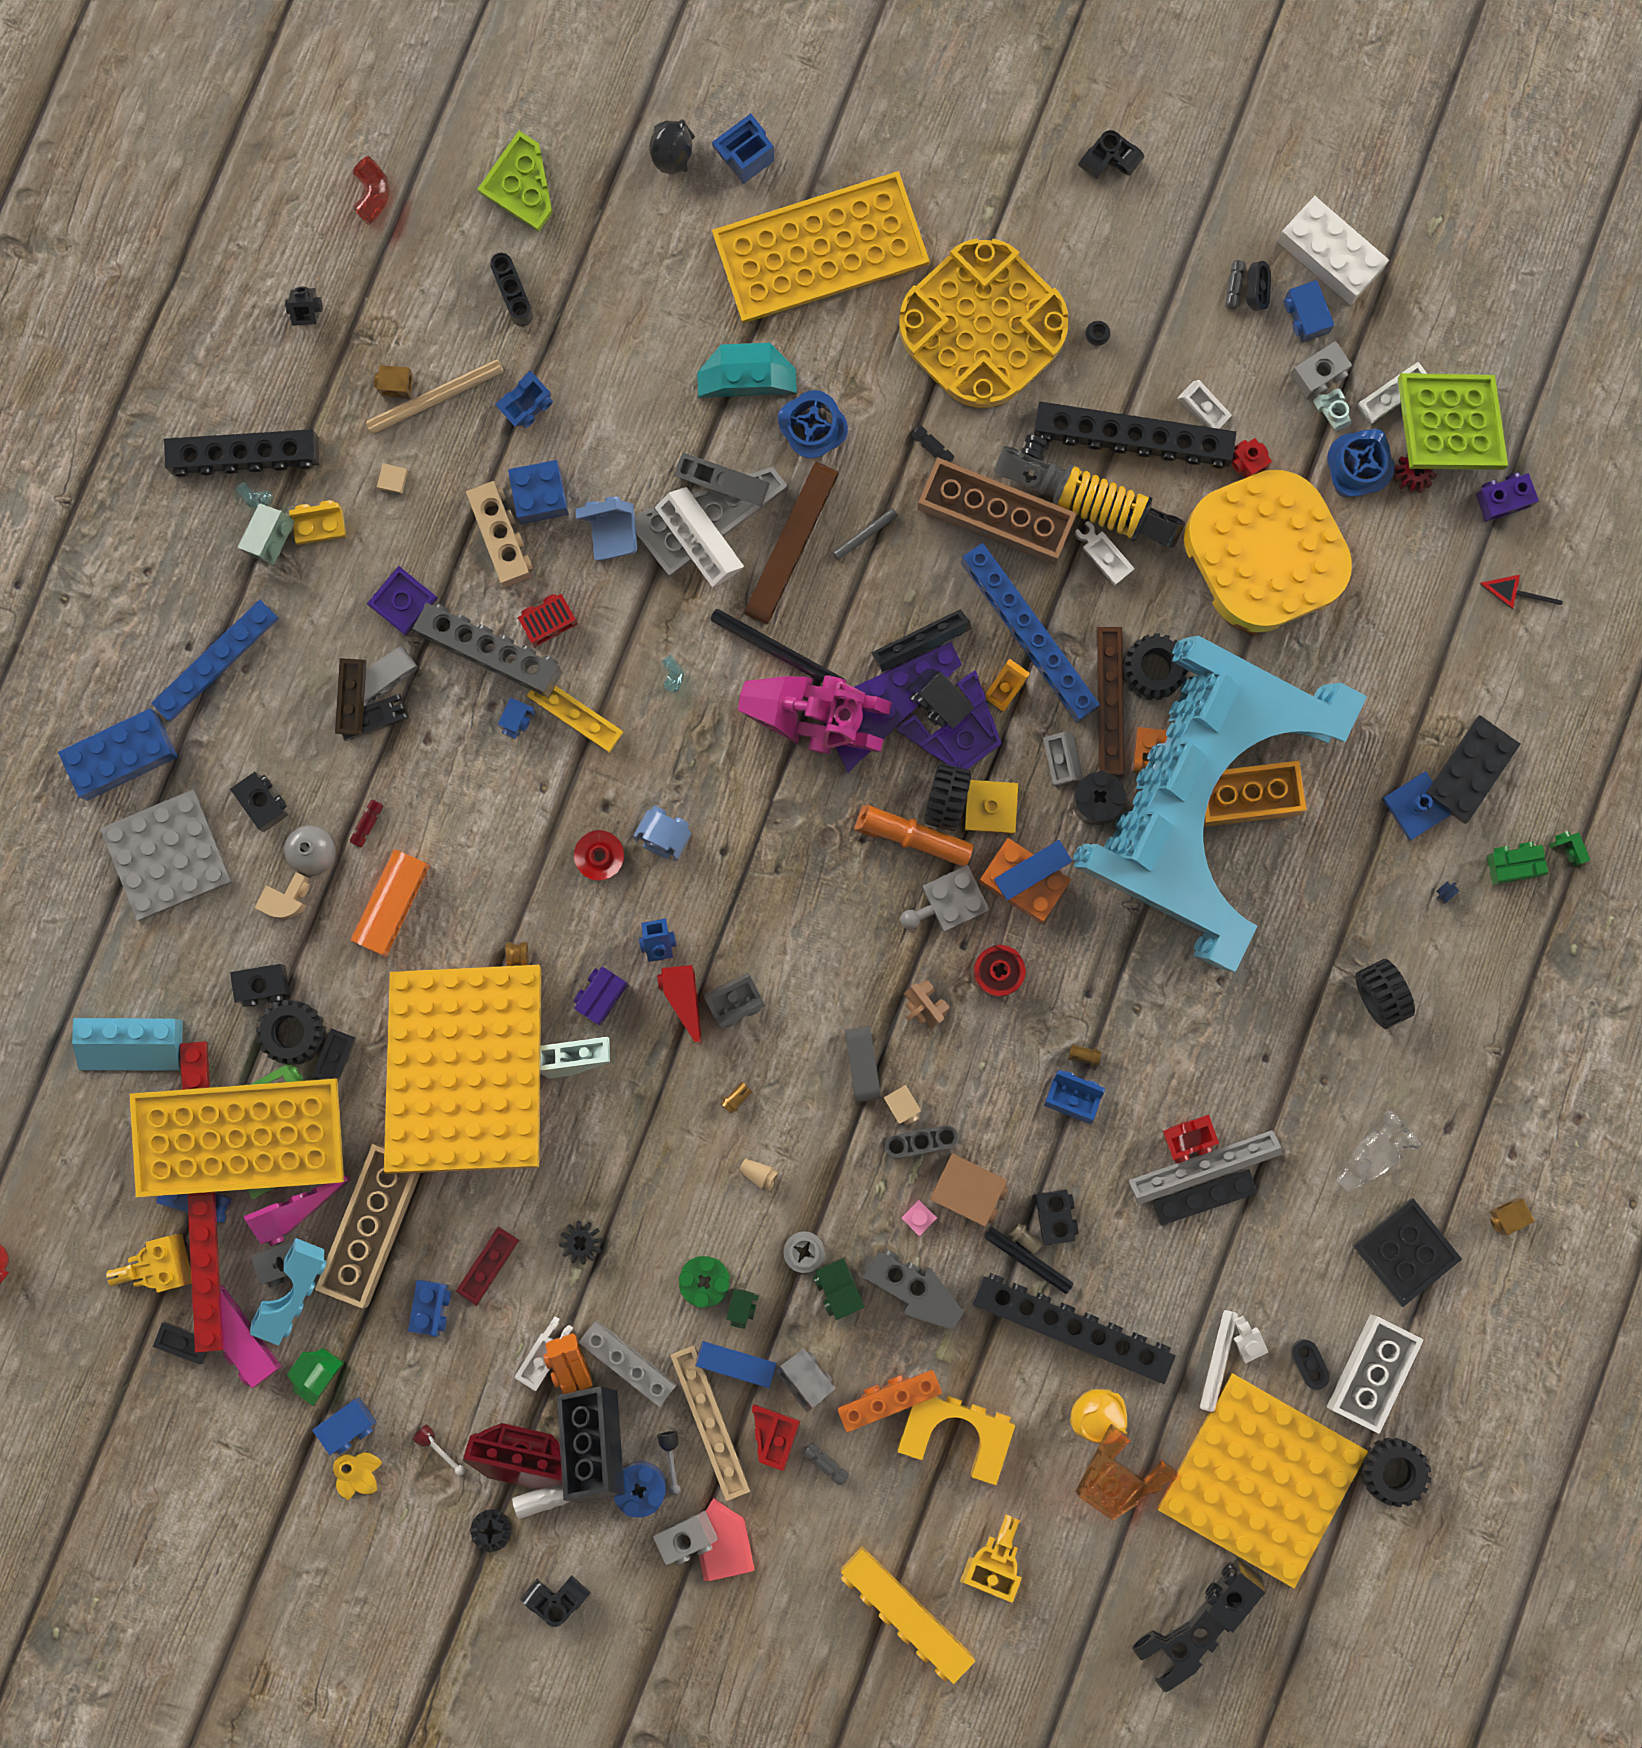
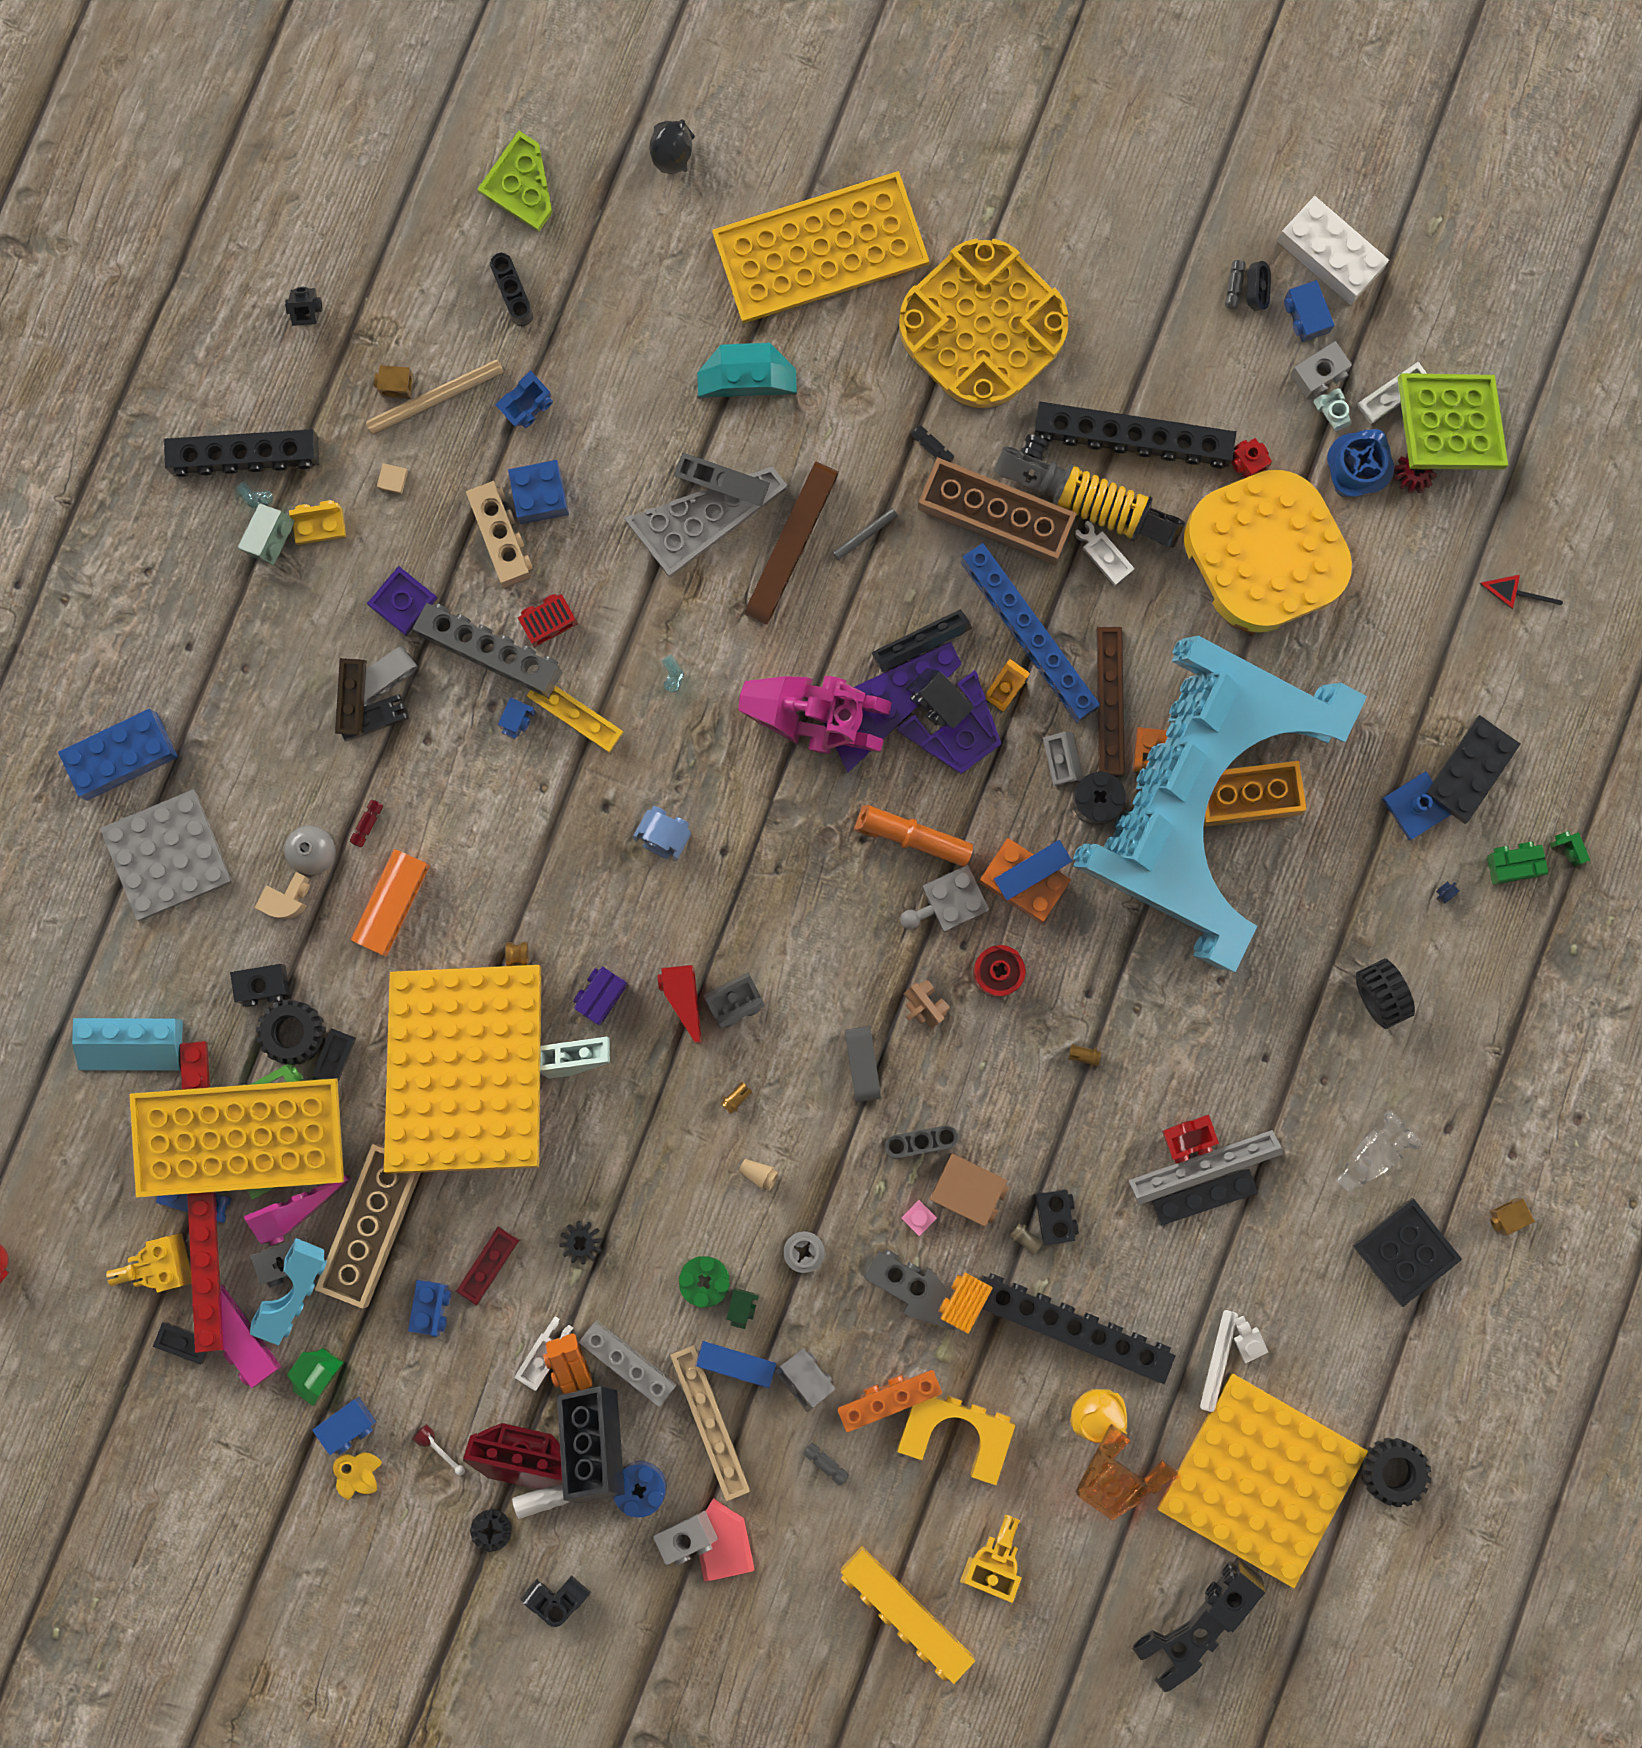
(214, 660): blue plate -> none
(247, 793): black brick -> none
(376, 190): clear red cylinder -> none
(589, 846): red dish -> none
(611, 527): medium blue bracket -> none
(657, 940): blue brick -> none
(668, 1441): hinge -> none
(699, 536): white brick -> none
(745, 148): blue plate -> none
(771, 645): black axle -> none
(774, 1436): red wing -> none
(810, 448): blue piece -> none
(839, 1288): dark green brick -> none
(902, 1105): tan brick -> none
(947, 797): black tyre -> none
(965, 1302): none -> light orange brick
(991, 807): yellow plate -> none
(1028, 1260): black axle -> none
(1074, 1096): blue bracket -> none
(1097, 326): black plate -> none
(1123, 157): black piece -> none
(1136, 677): black tyre -> none
(1204, 405): white slope -> none
(1311, 1362): black plate -> none
(1375, 1373): white brick -> none
(1507, 496): dark purple brick -> none

